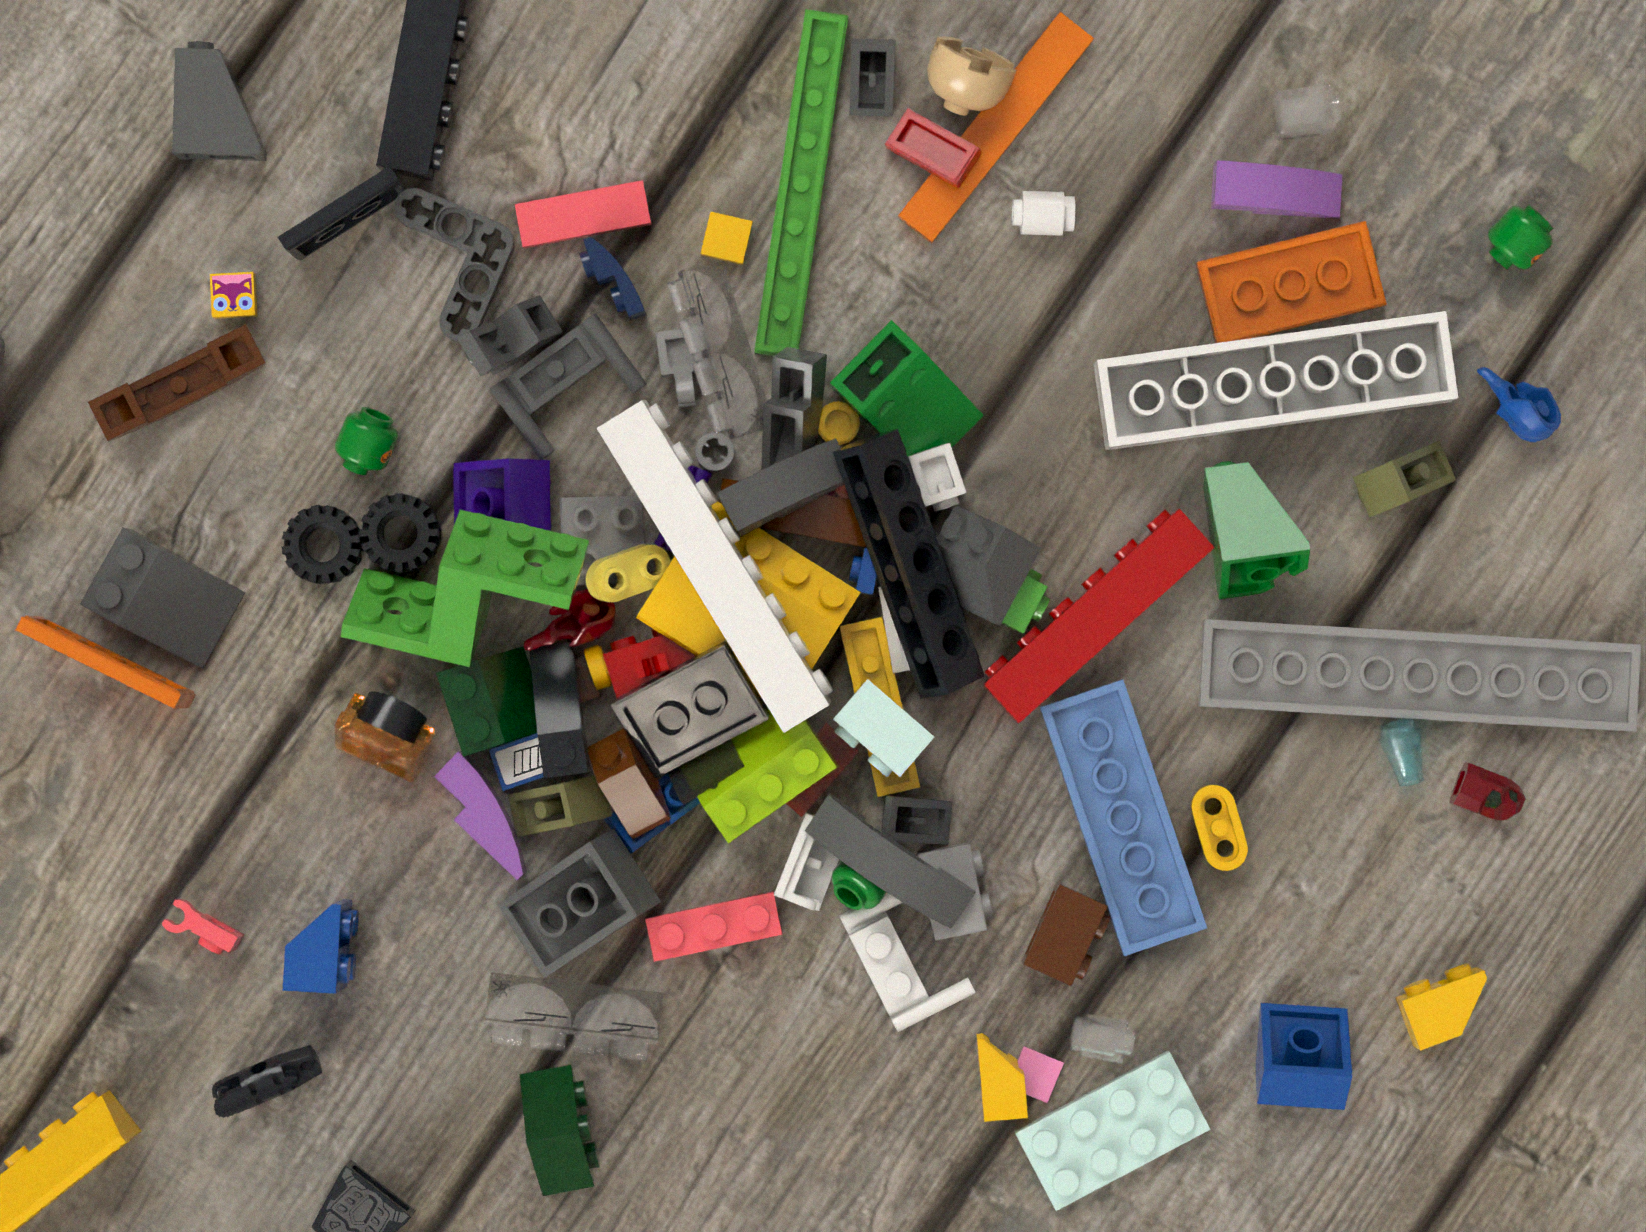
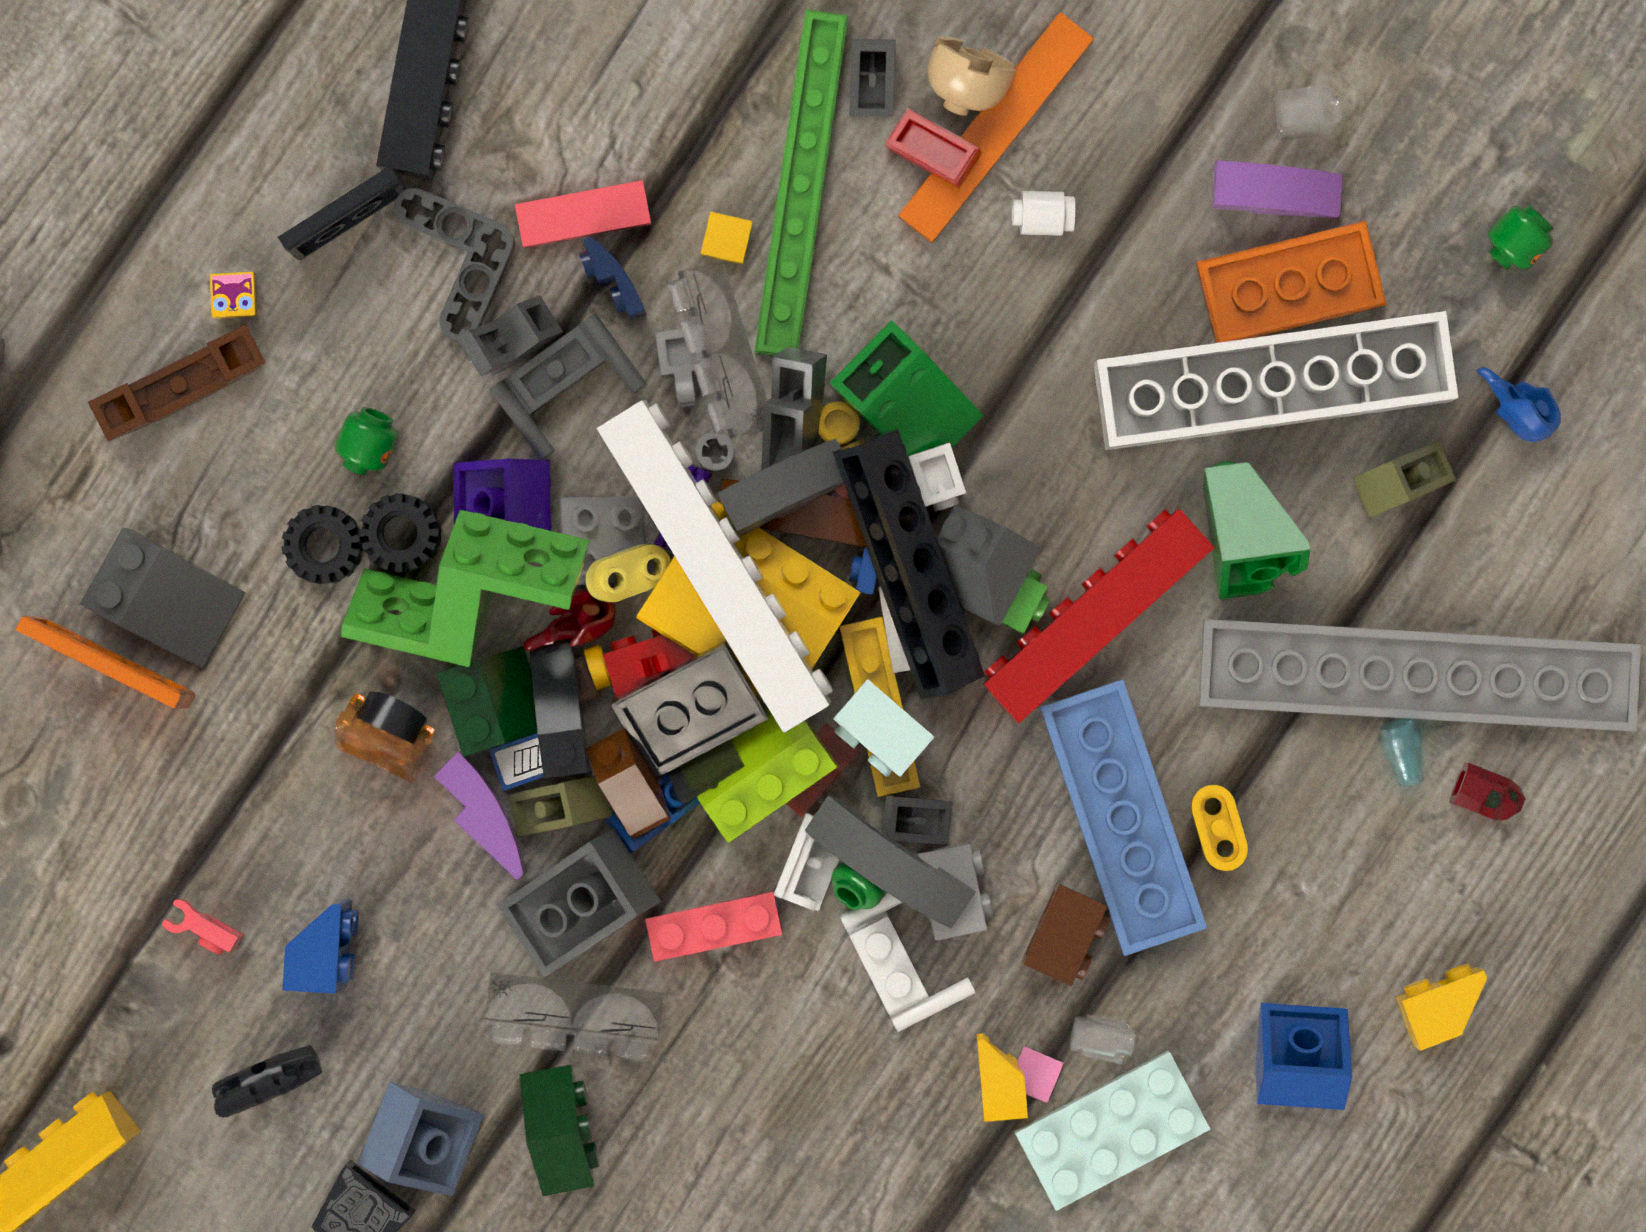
(210, 109): dark grey slope -> none
(420, 1140): none -> sand blue slope

